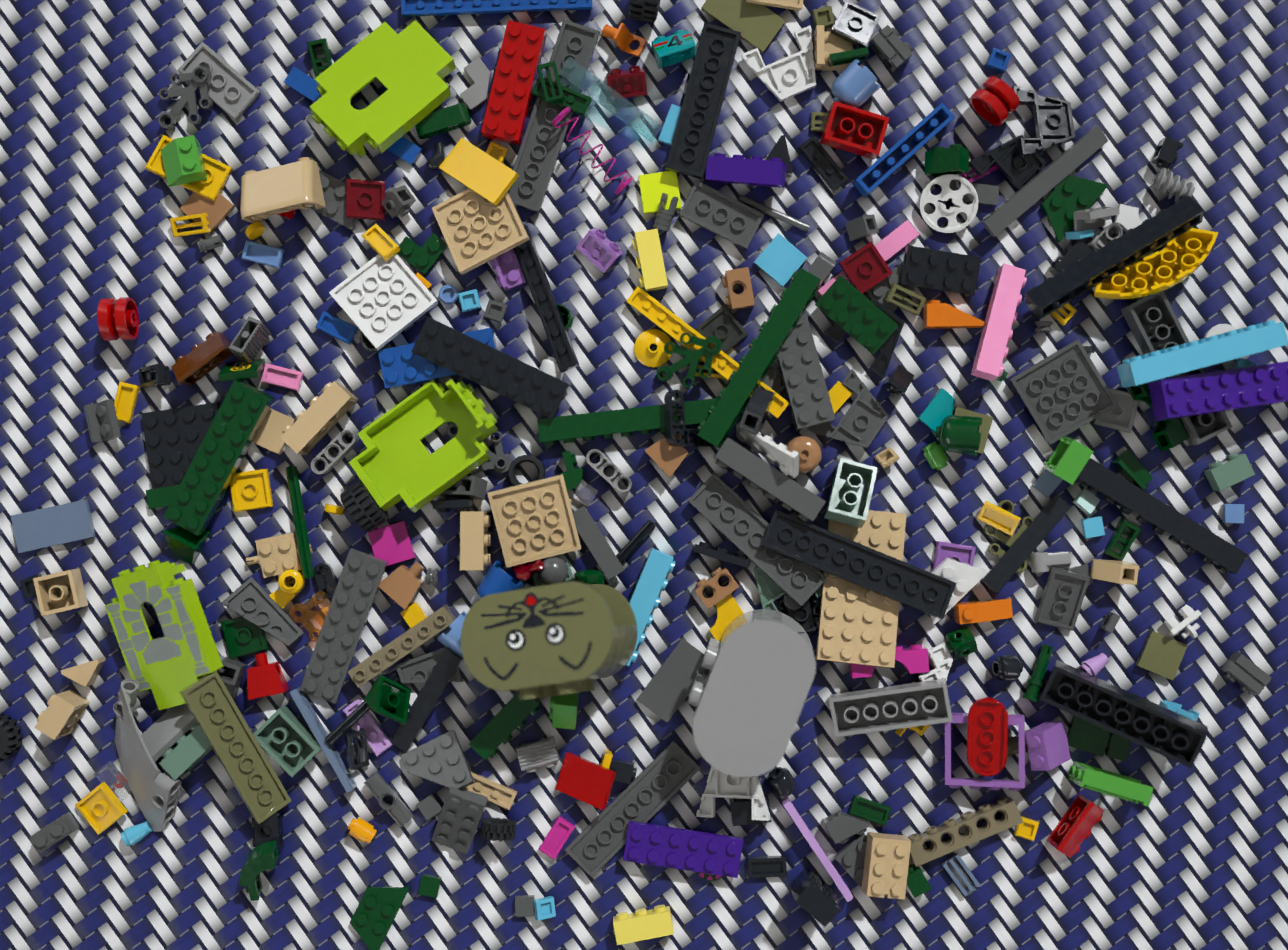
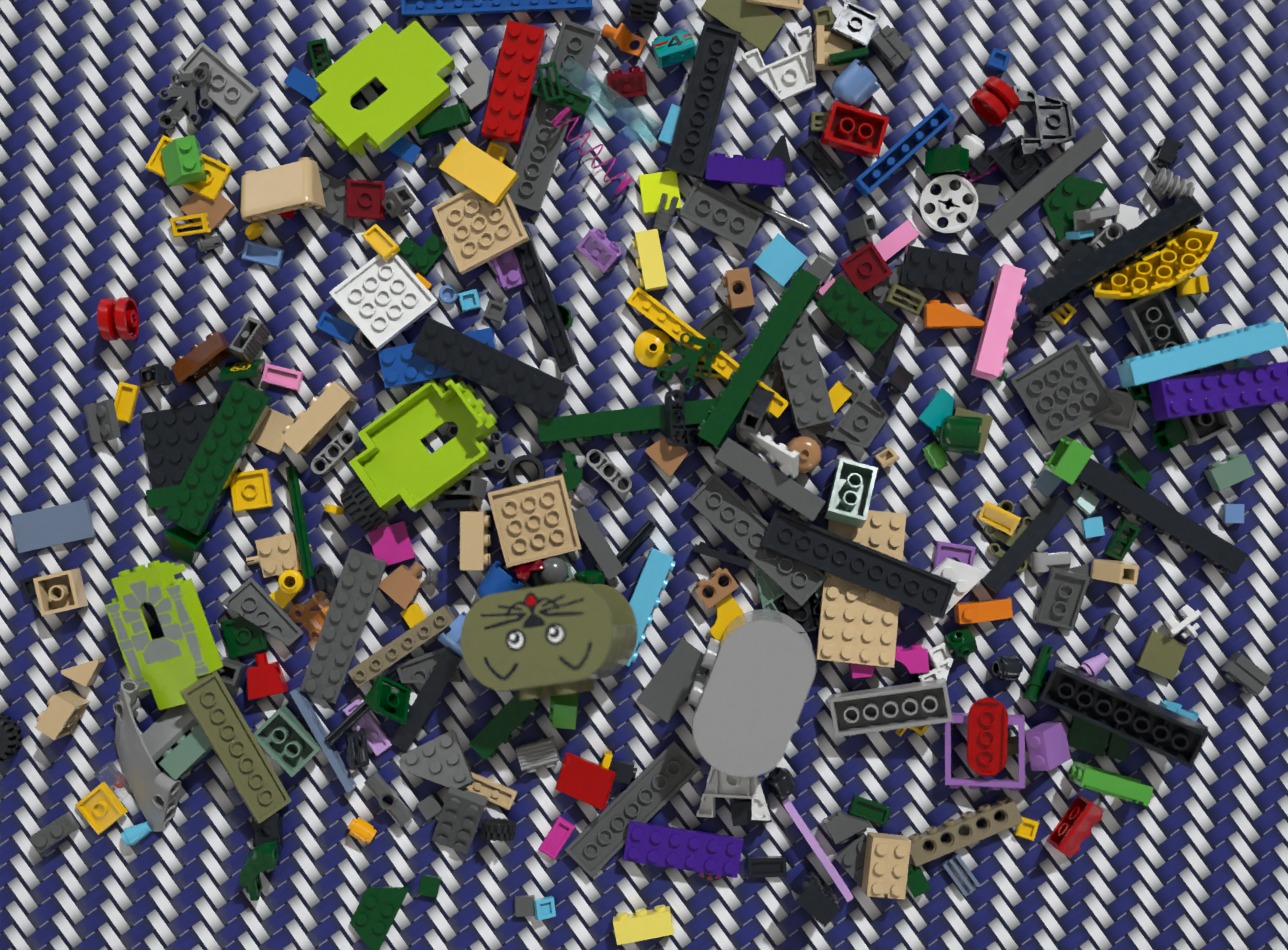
(973, 144): none -> white head
(1193, 286): none -> yellow leg

